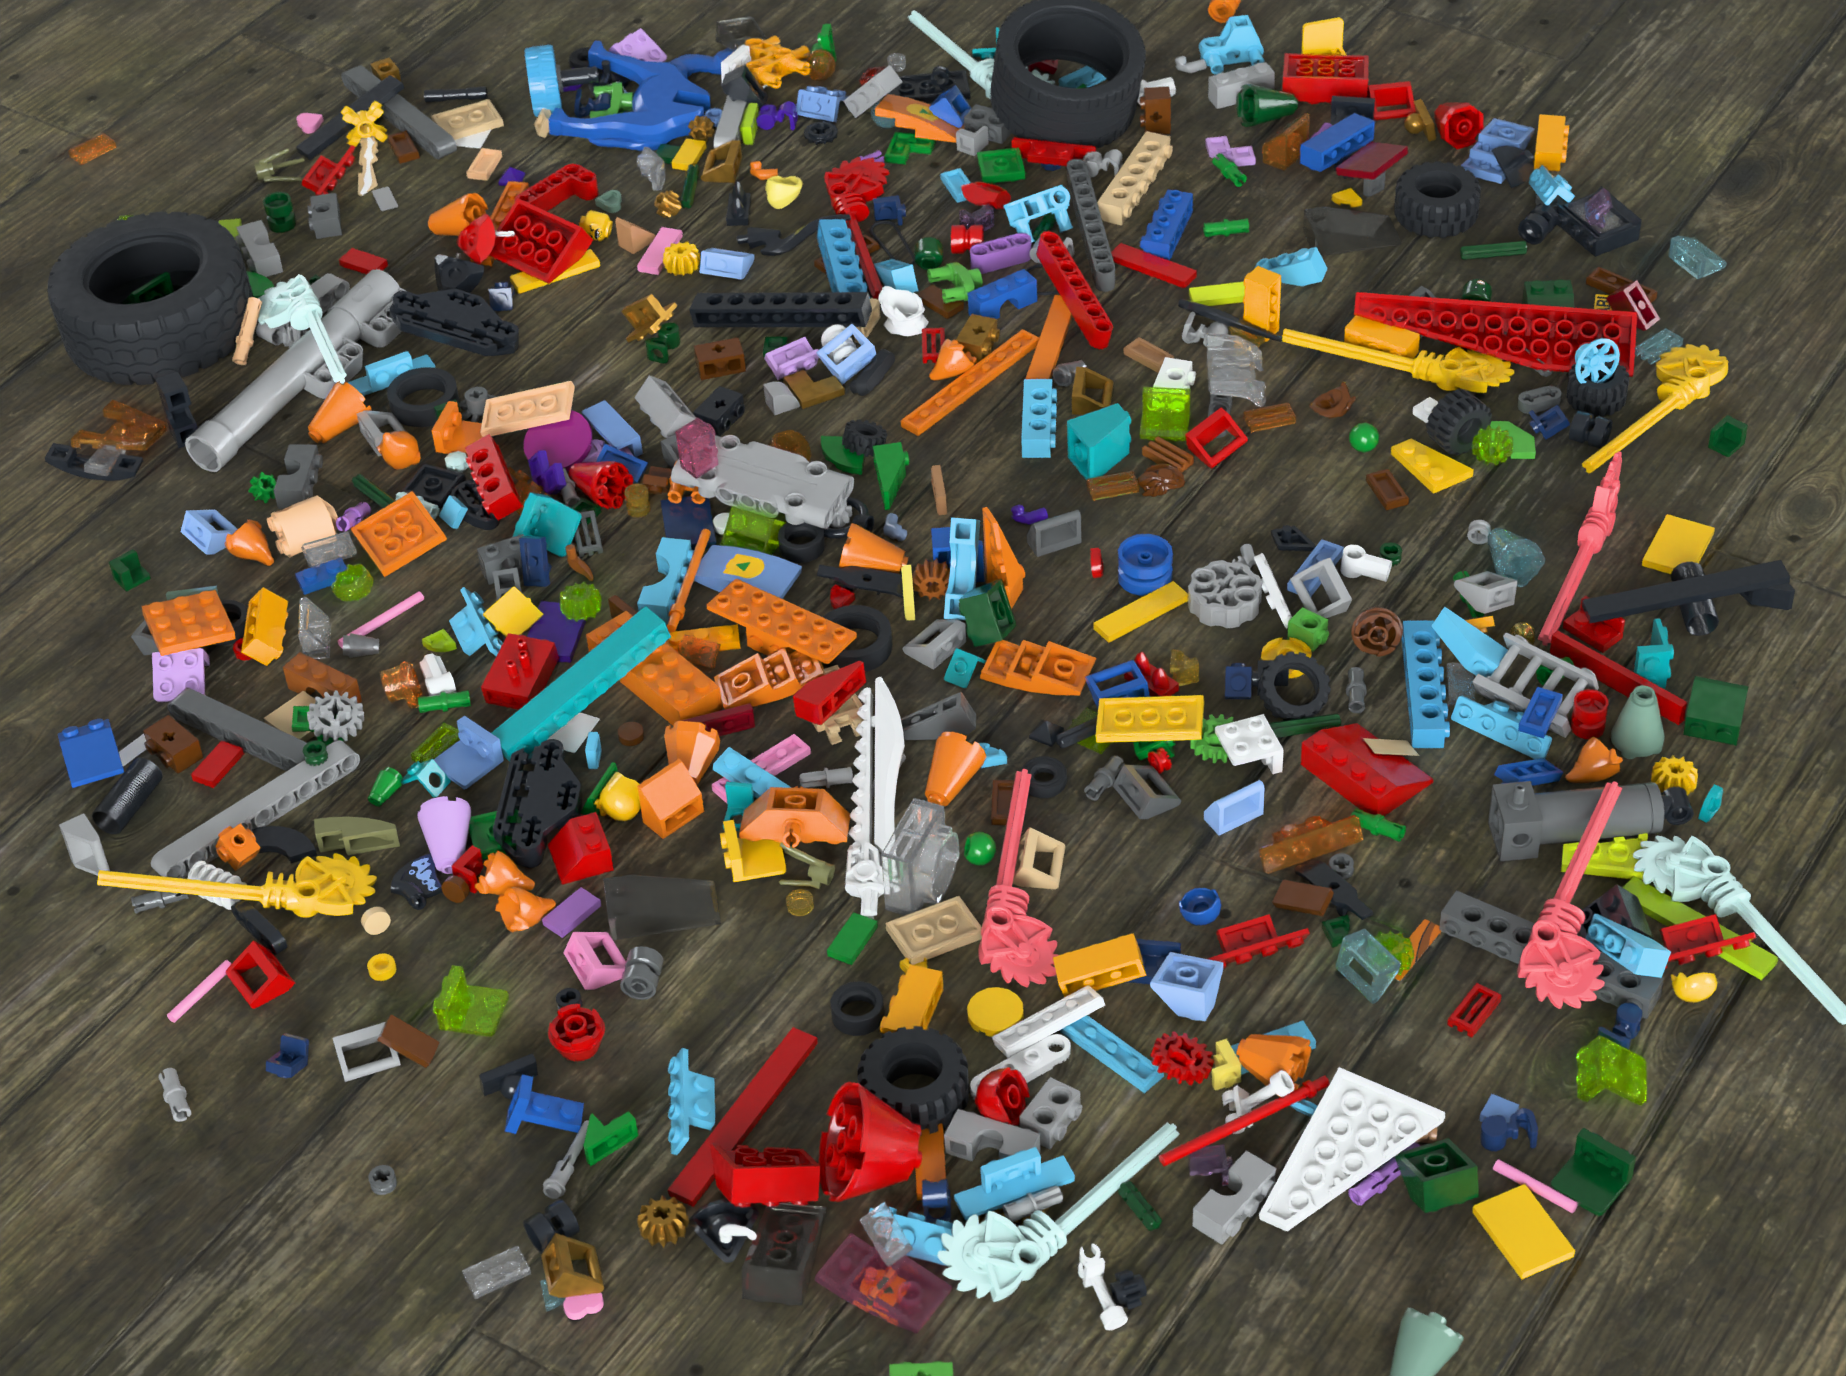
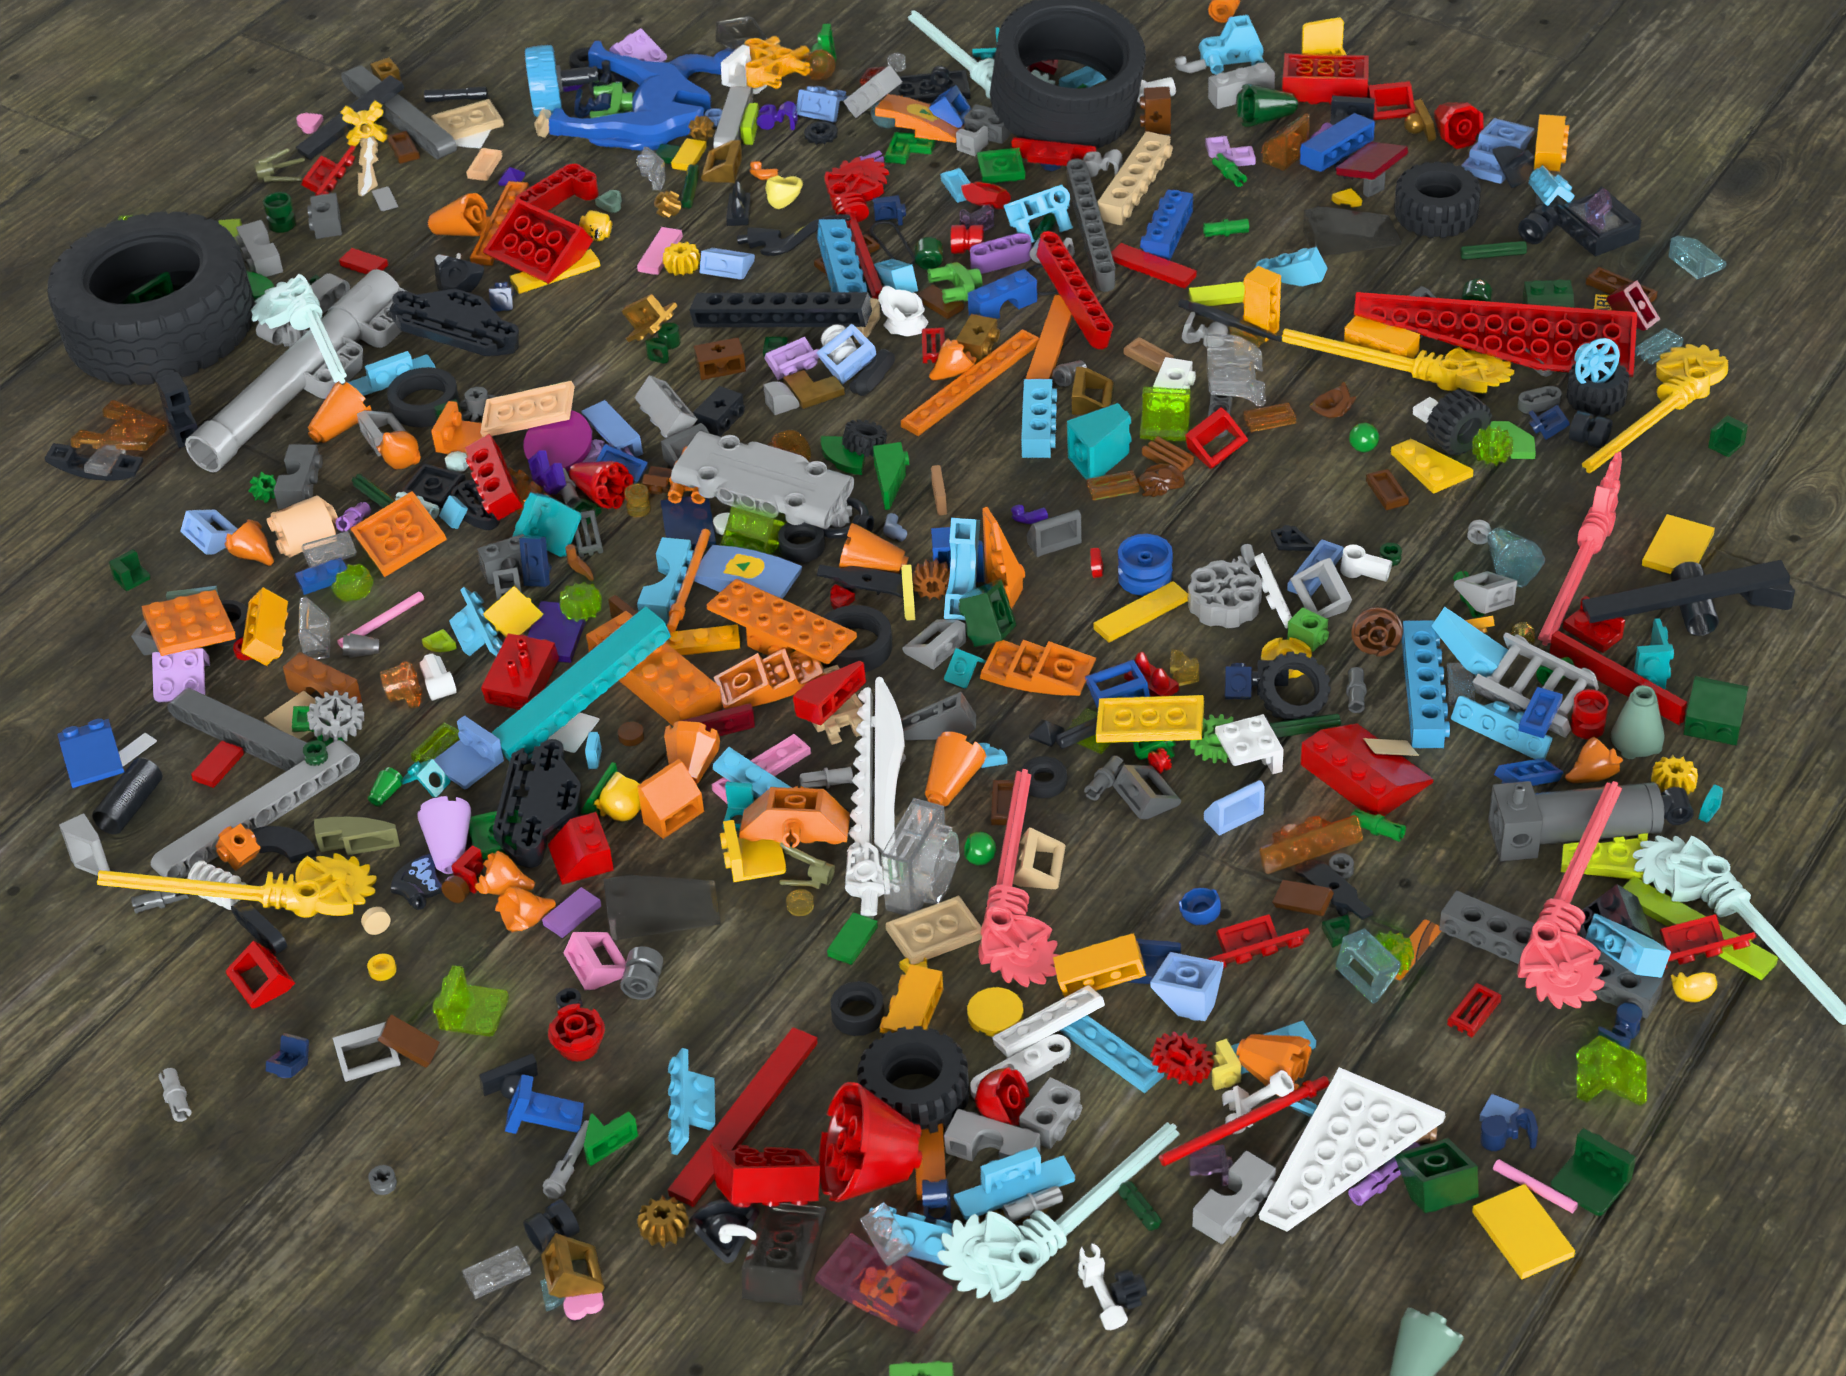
(92, 148): clear orange tile -> none
(172, 744): reddish brown brick -> none
(198, 992): bright pink bar -> none
(245, 338): light nougat pin -> none
(444, 701): green pin -> none
(479, 238): red hat -> none
(631, 236): medium nougat slope -> none
(697, 448): clear pink brick -> none
(699, 651): clear orange bracket -> none
(743, 86): black arch -> none

